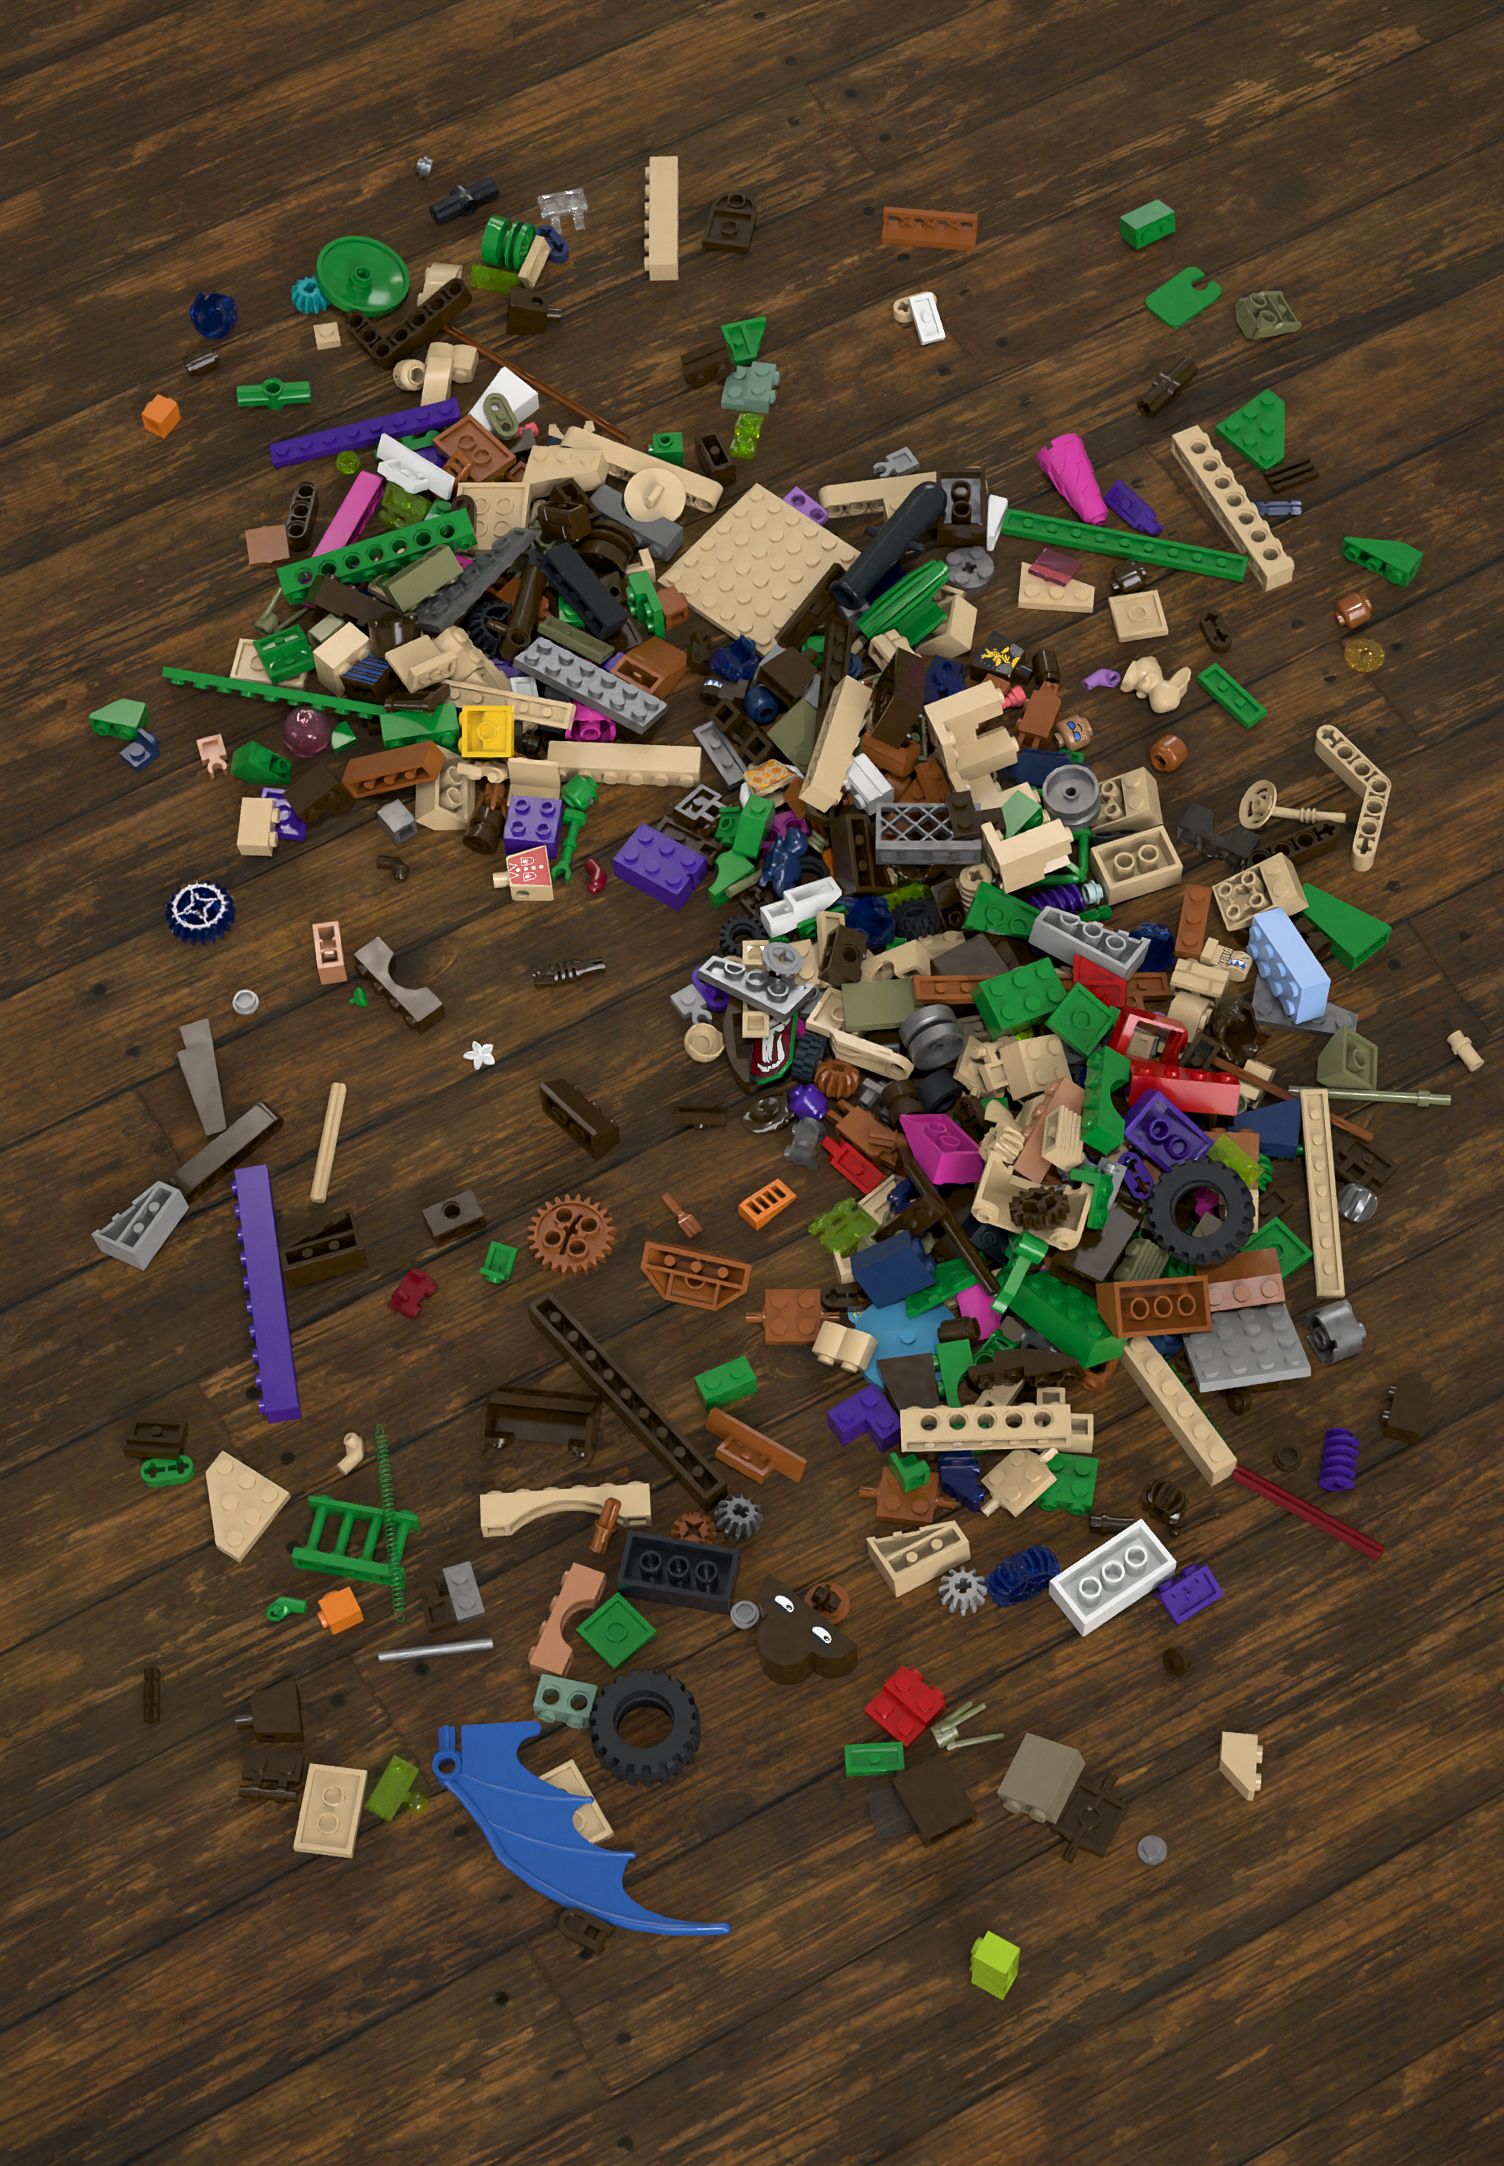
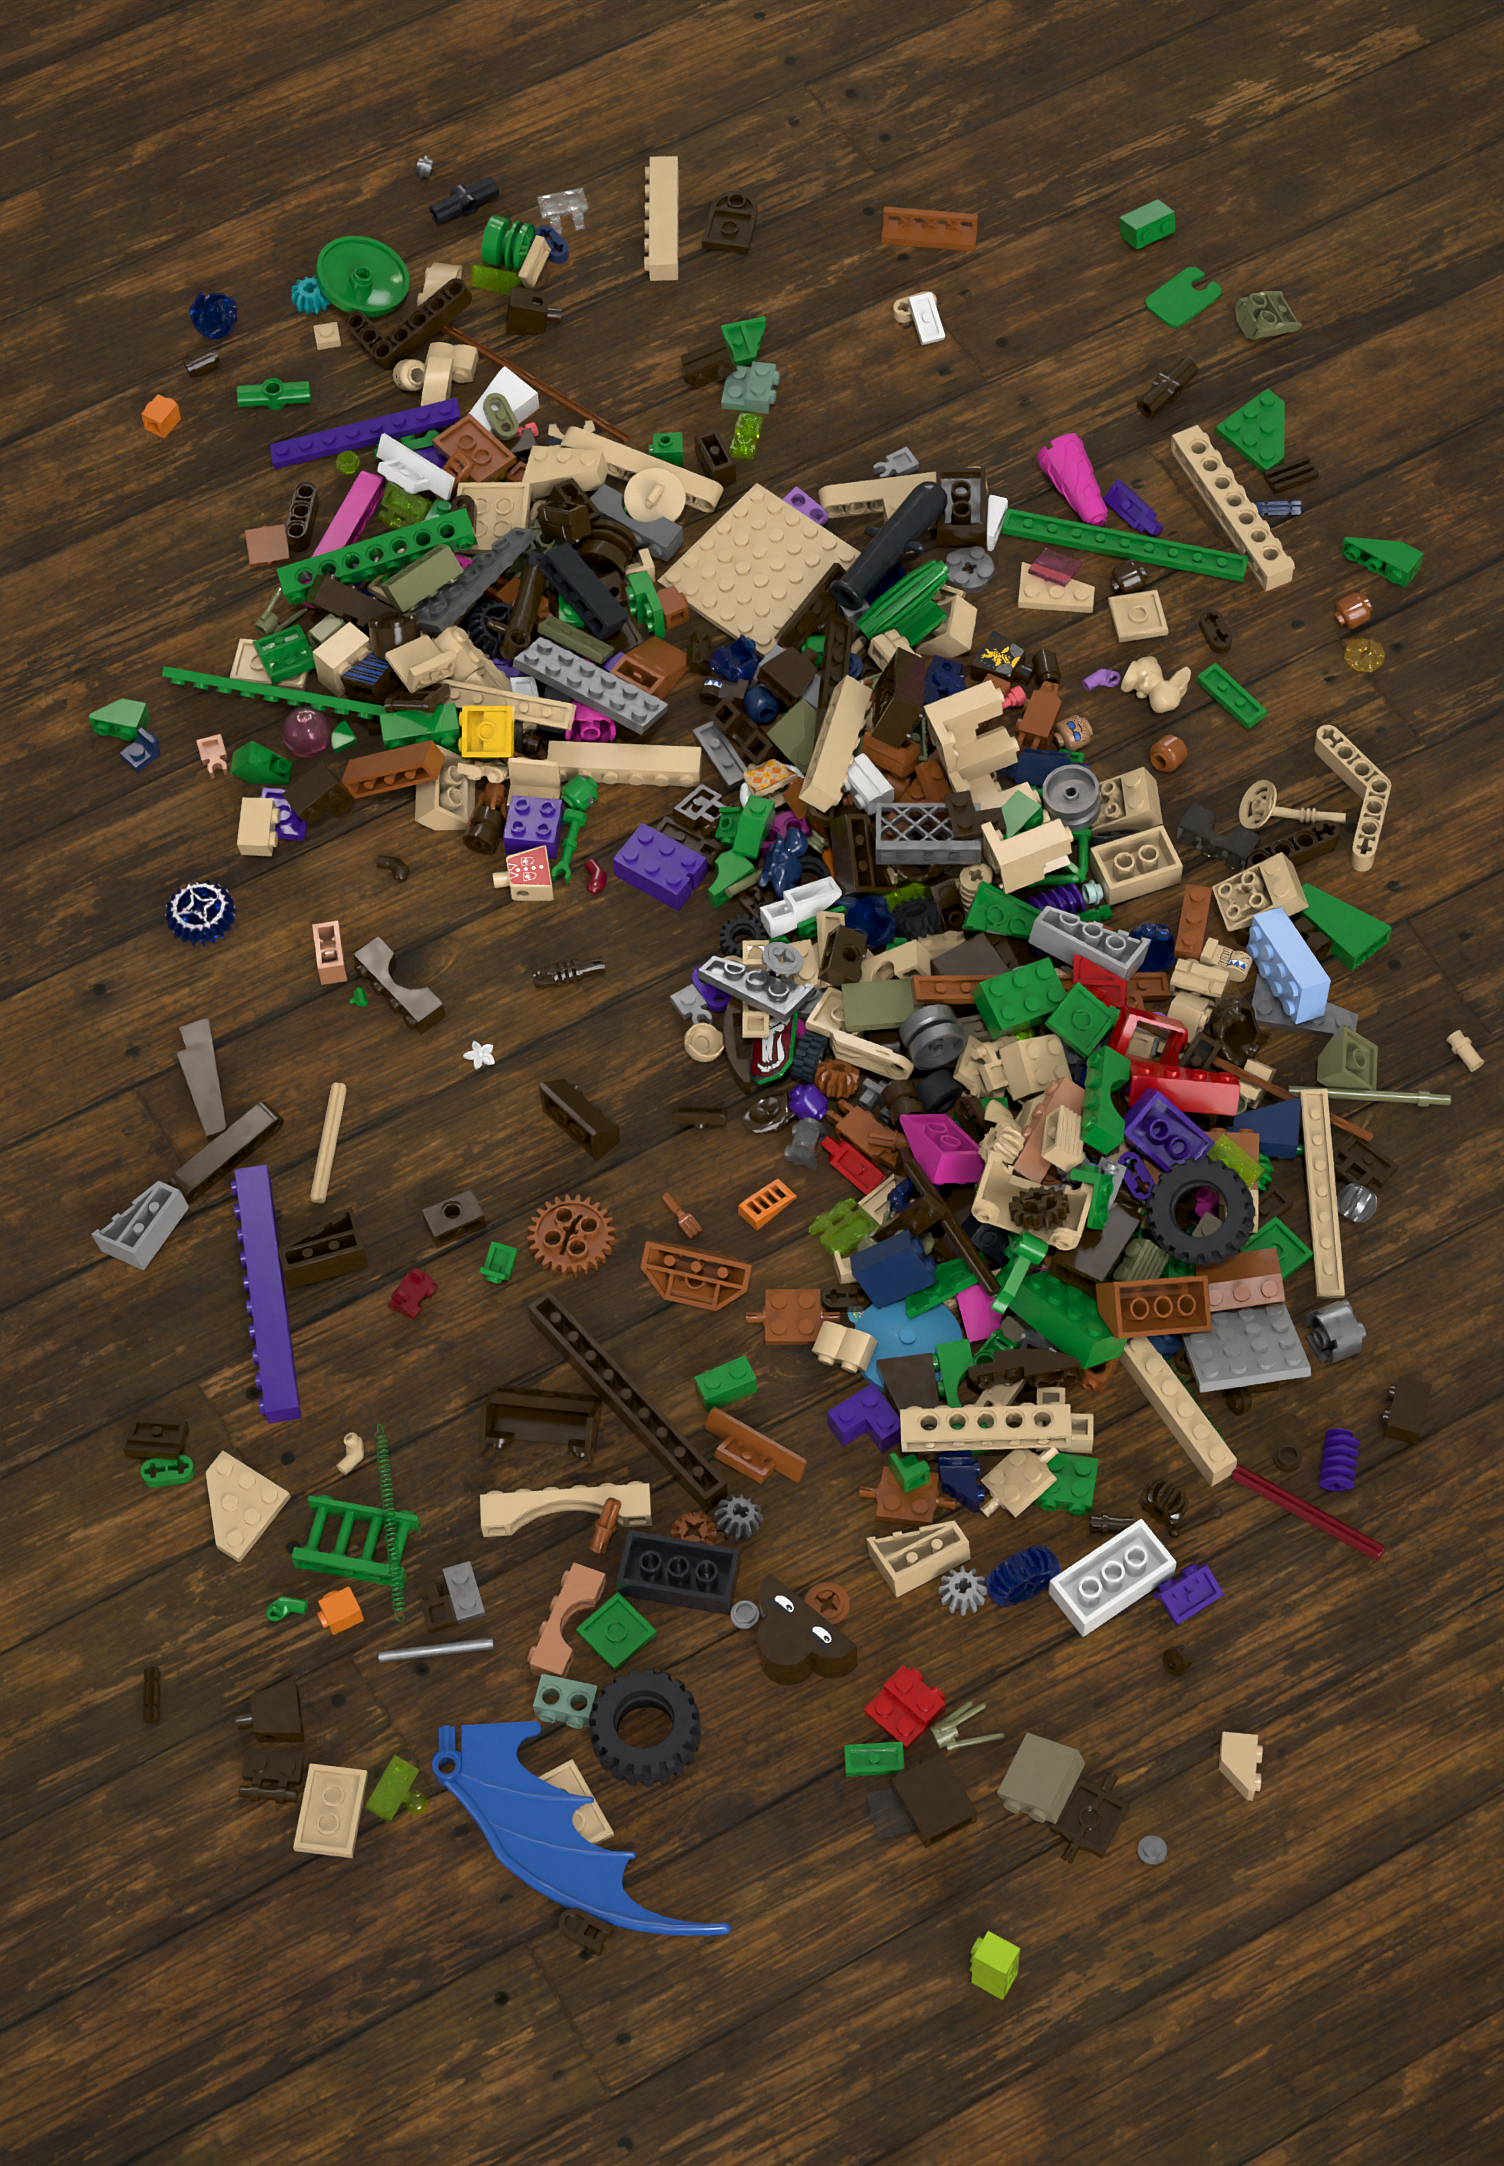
(245, 1002): light grey plate -> none
(397, 822): flat silver brick -> none
(827, 1600): dark brown plate -> none
(959, 1329): dark brown brick -> none

